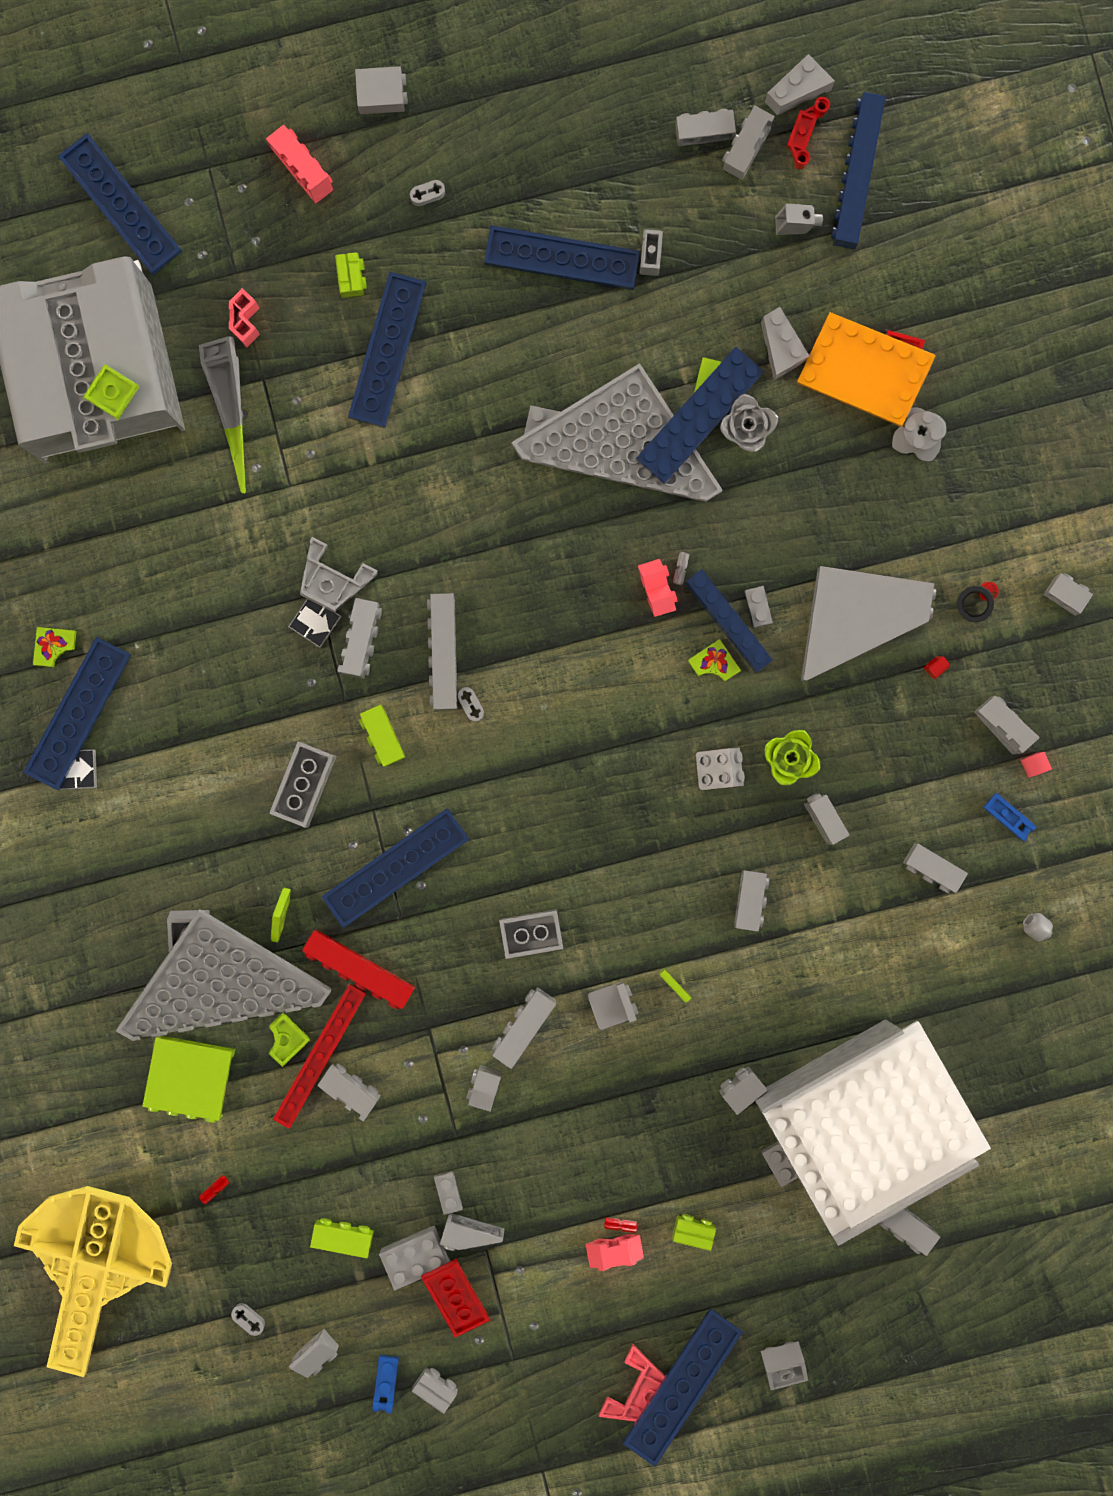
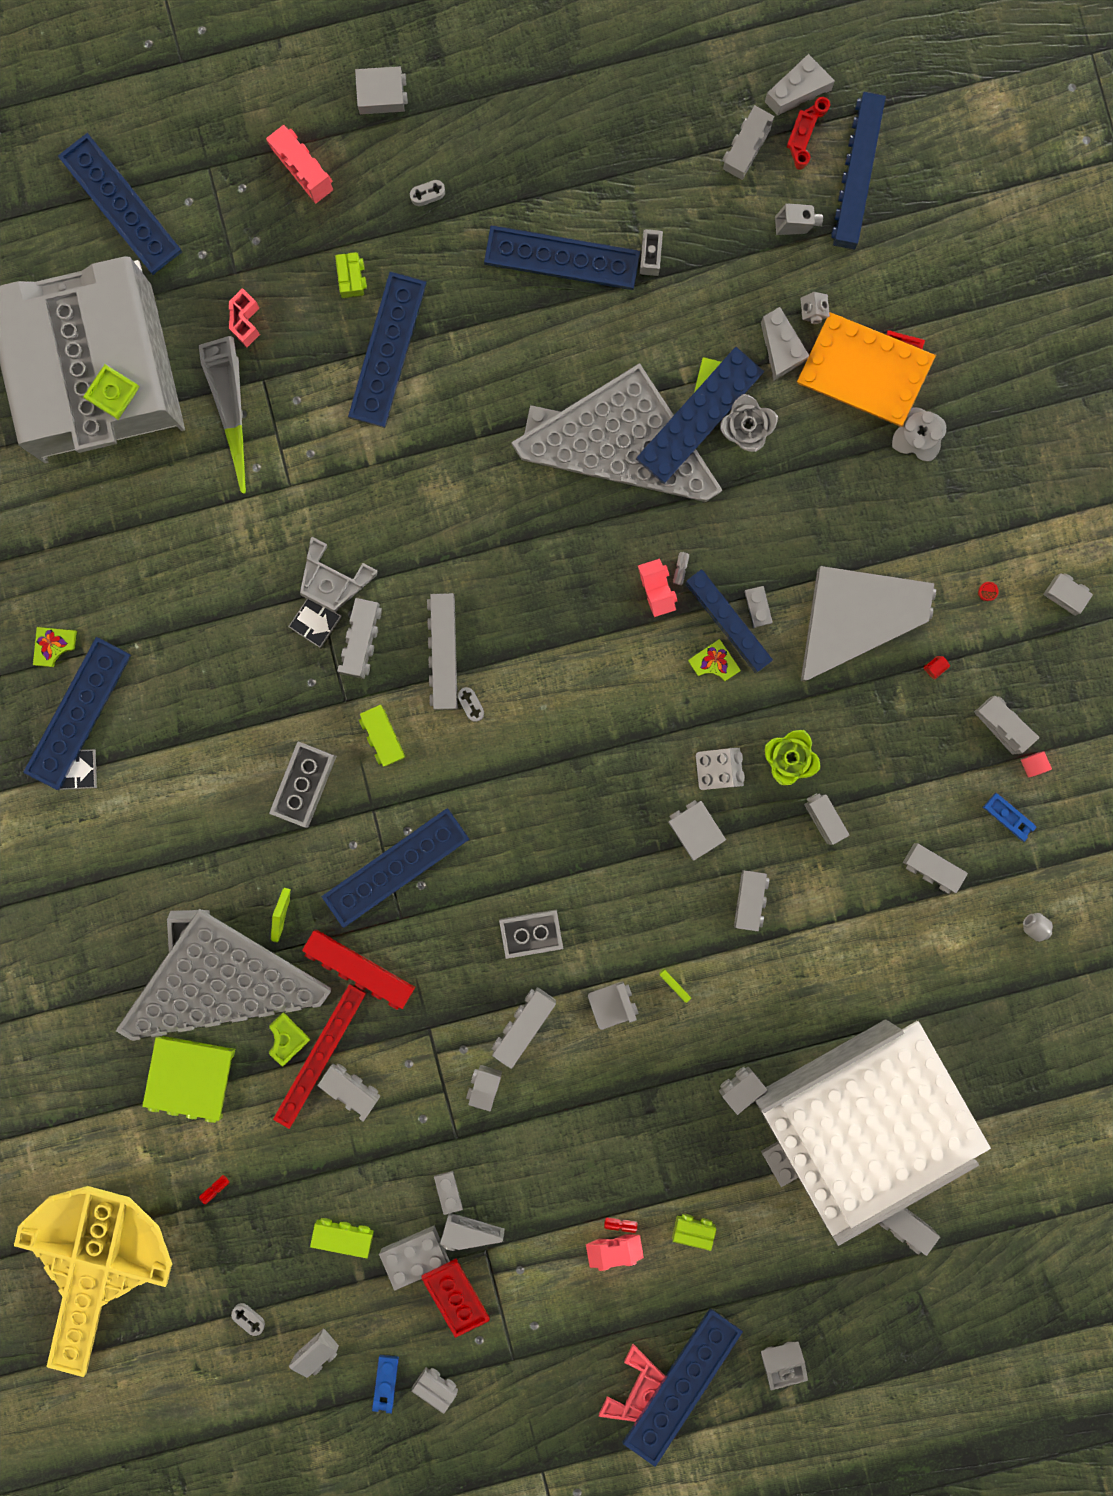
(696, 829): none -> light grey brick
(705, 127): light grey brick -> none
(815, 307): none -> light grey brick
(977, 589): black tyre -> none

